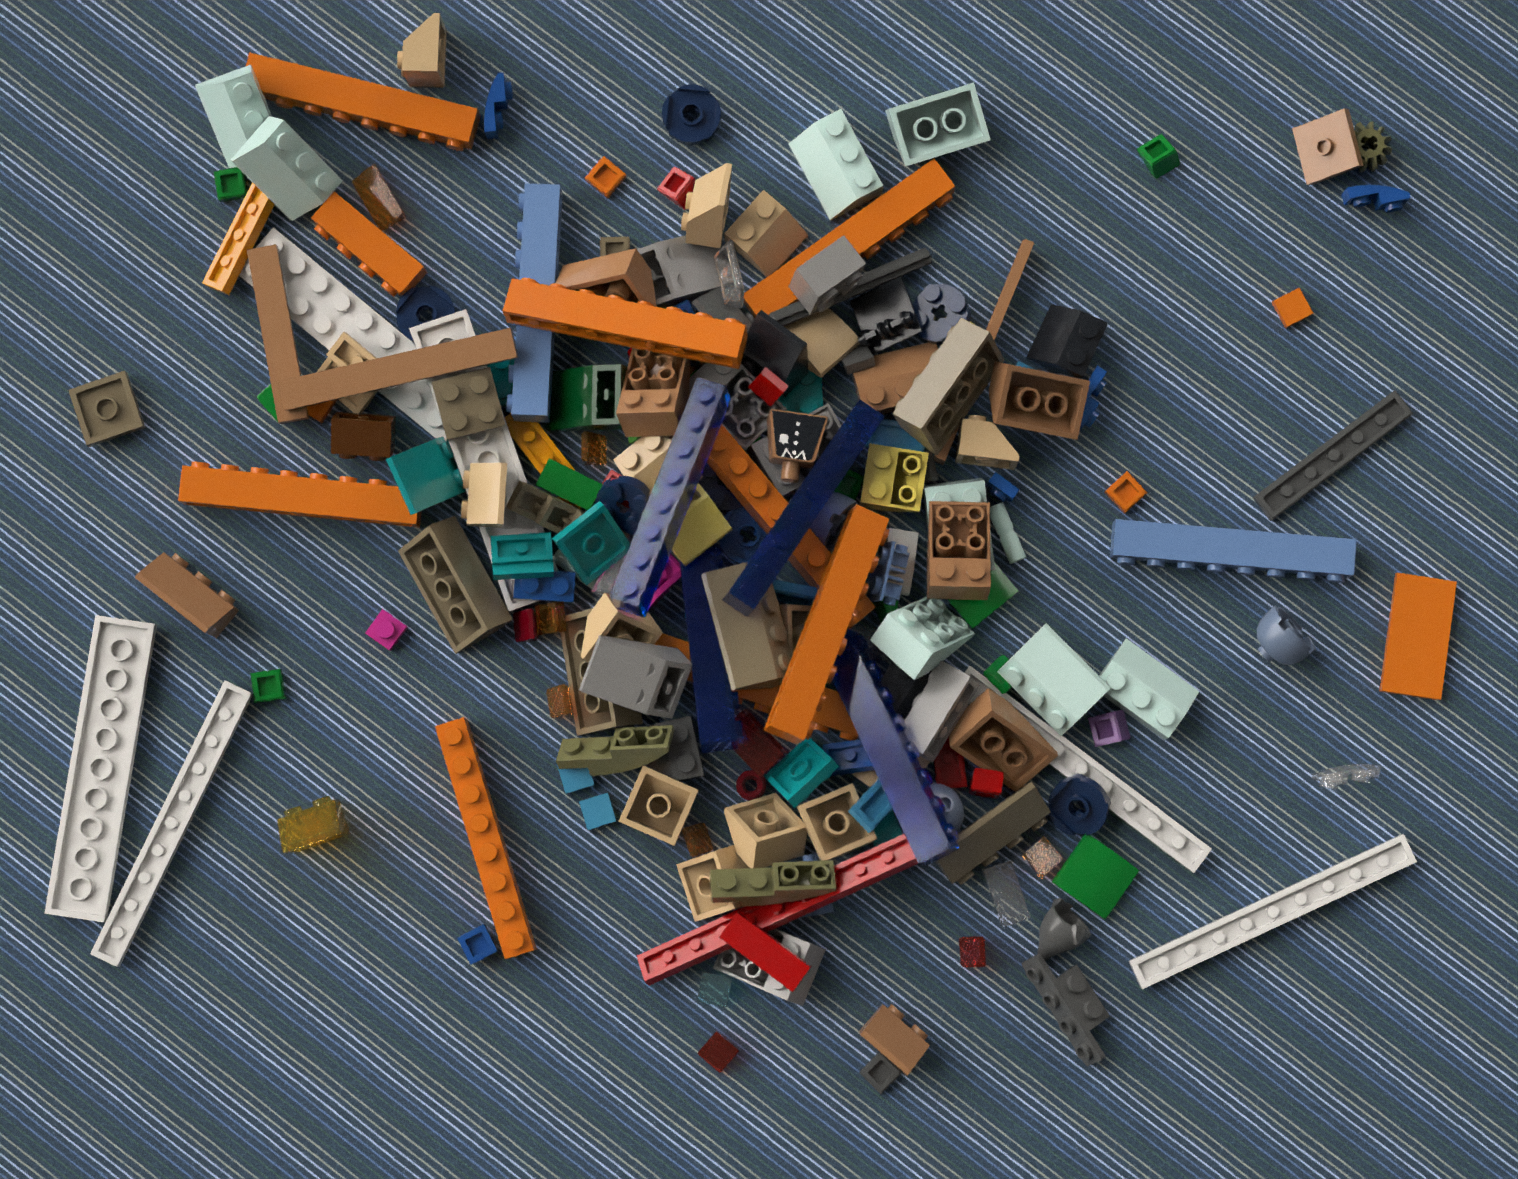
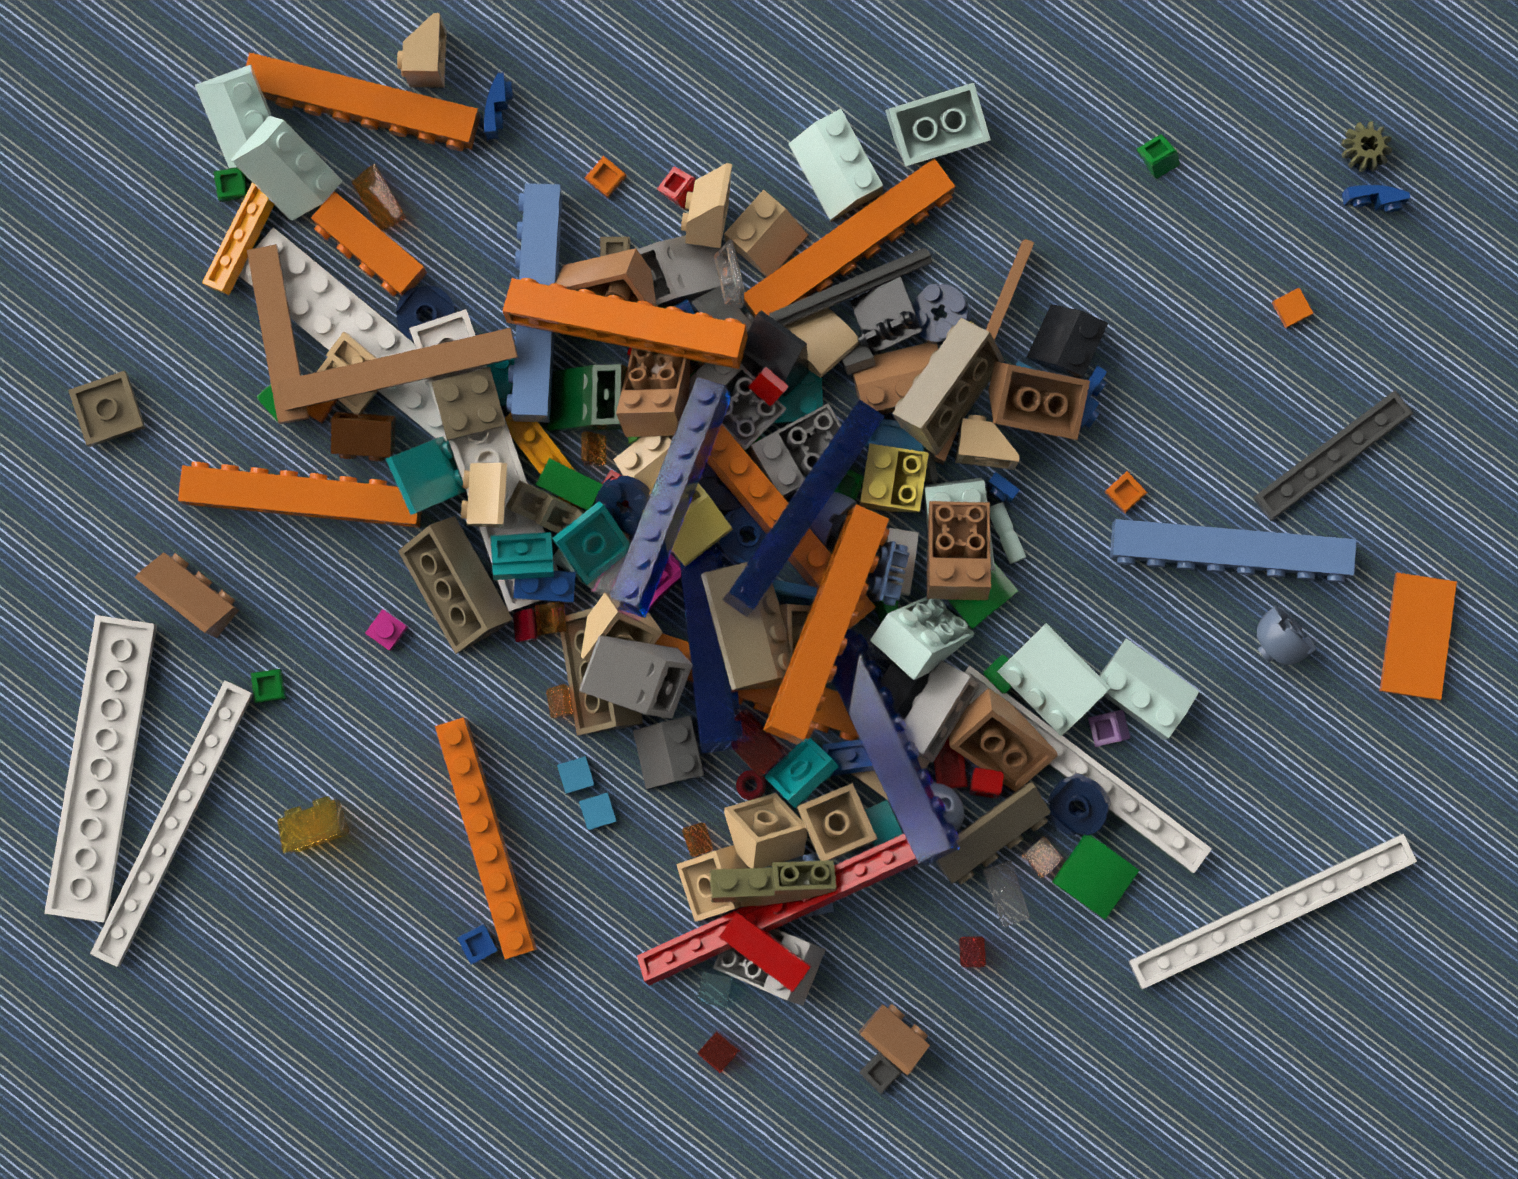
(623, 752): olive slope -> none
(658, 805): tan slope -> none
(679, 103): dark blue plate -> none
(793, 441): torso -> none
(827, 275): light grey brick -> none
(871, 807): dark azure tile -> none
(1061, 930): dark grey hat -> none
(1072, 1005): dark grey bracket -> none
(1327, 147): plate -> none
(1335, 776): clear slope -> none

